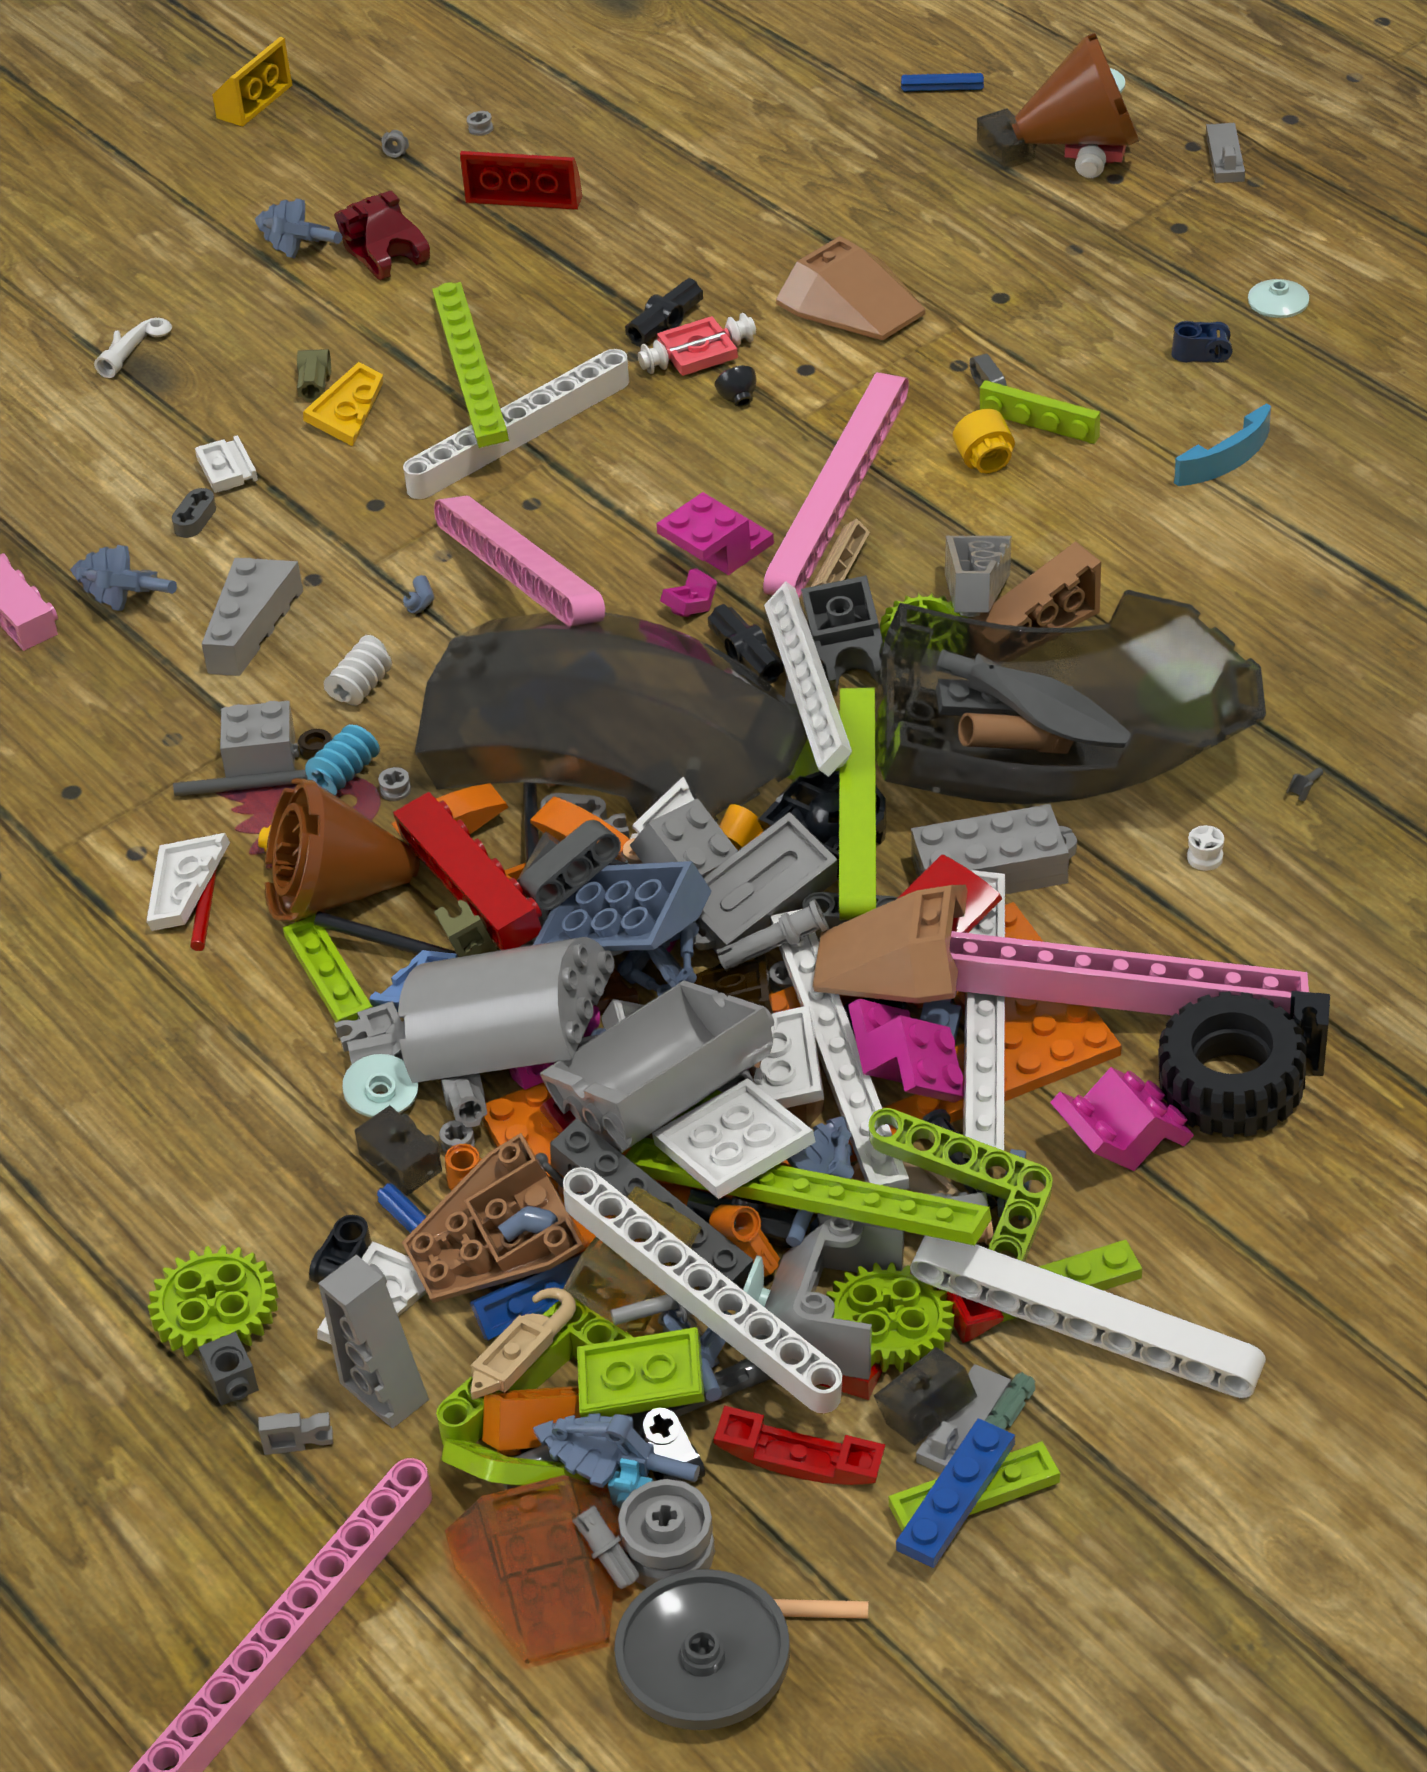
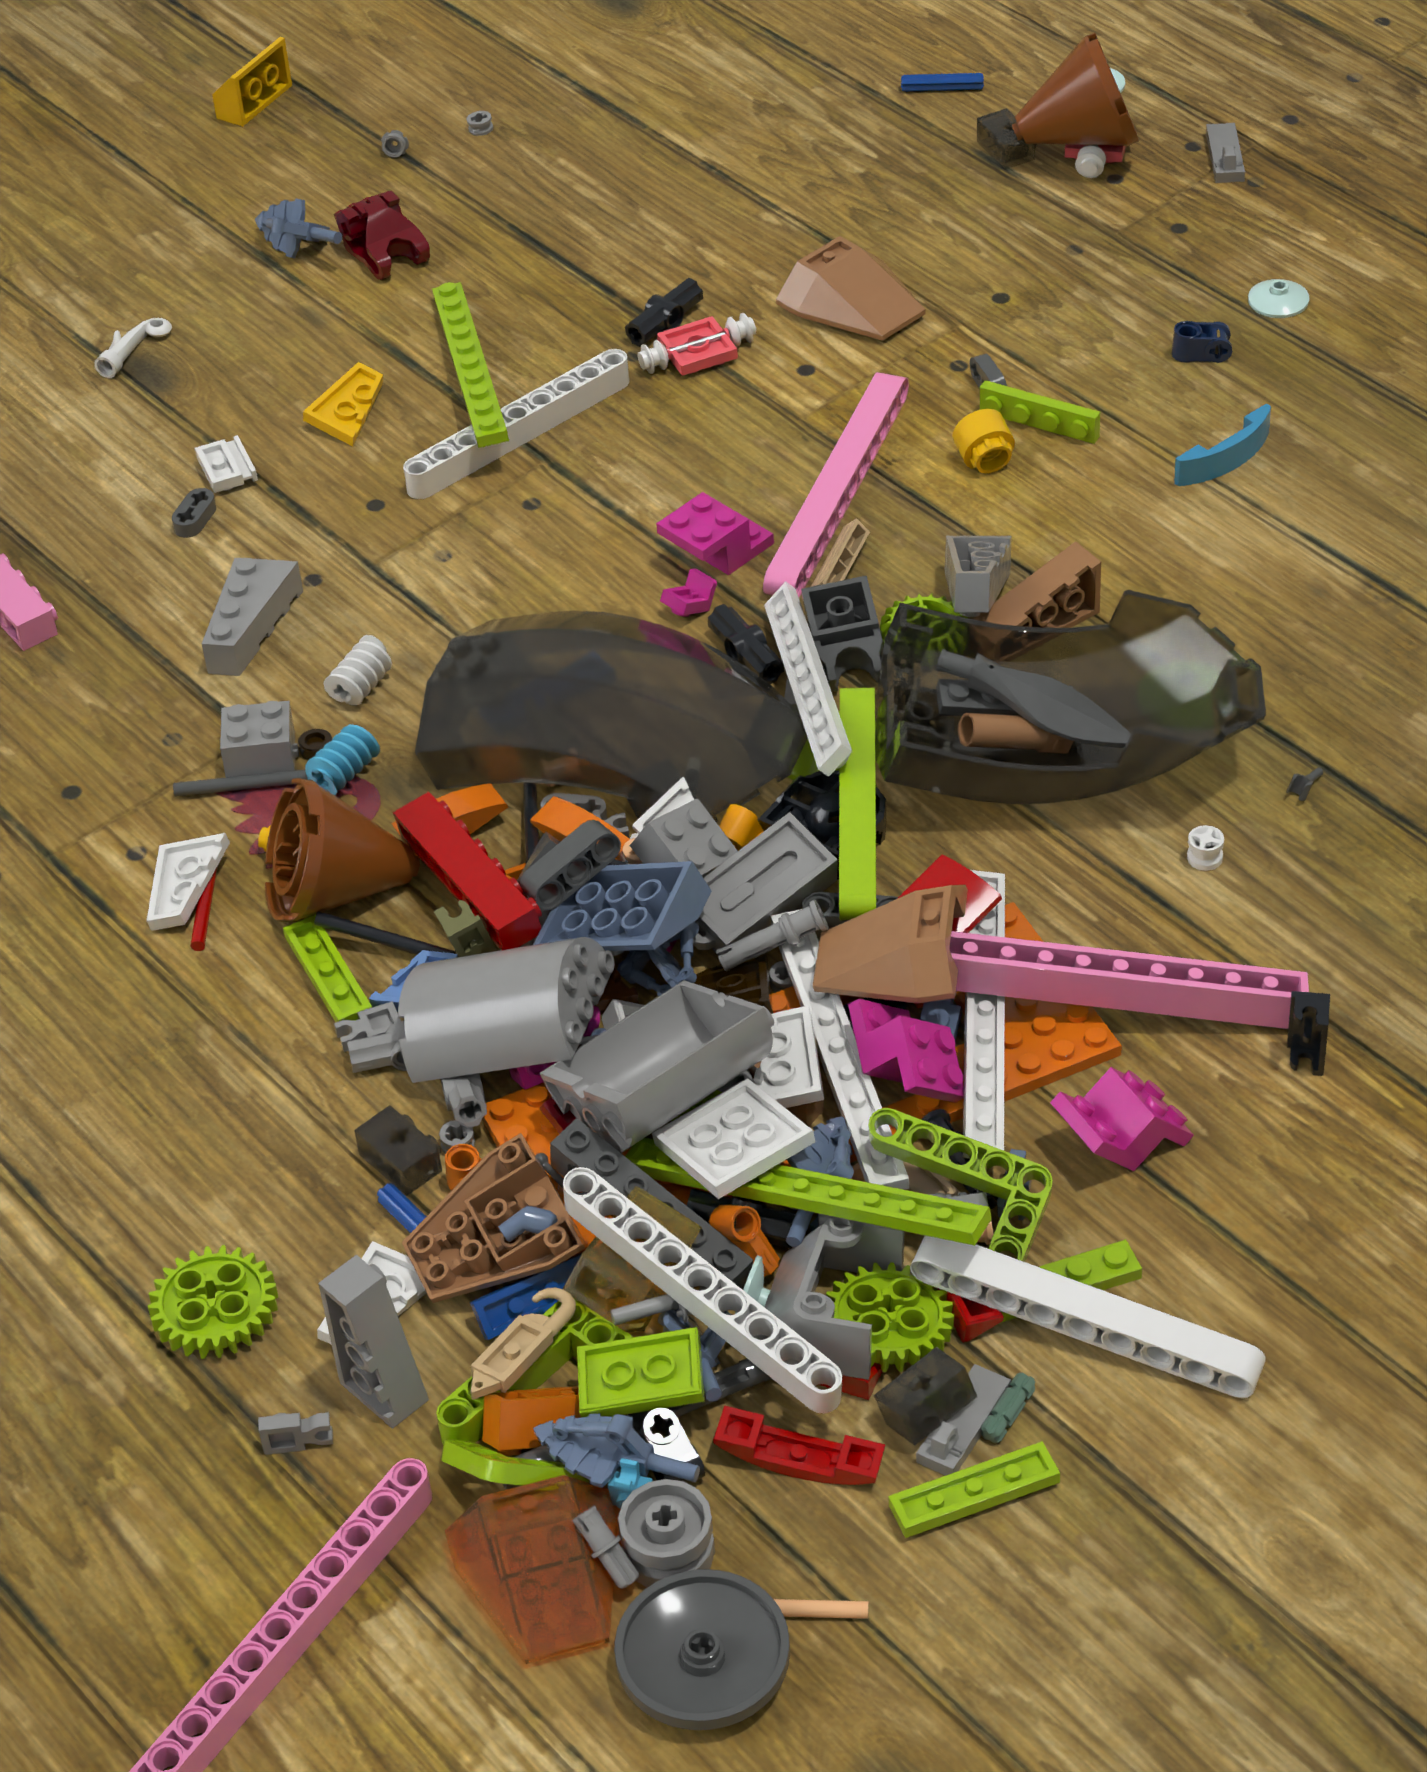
(109, 577): sand blue bar -> none
(228, 1368): dark grey brick -> none
(312, 370): olive piece -> none
(347, 1238): black piece -> none
(378, 1074): light aqua dish -> none
(394, 784): light grey bush -> none
(421, 597): sand blue arm -> none
(520, 561): bright pink beam -> none
(521, 180): red slope -> none
(737, 384): black brick -> none
(955, 1493): blue plate -> none
(1017, 843): light grey piece -> none
(1232, 1027): black tyre -> none

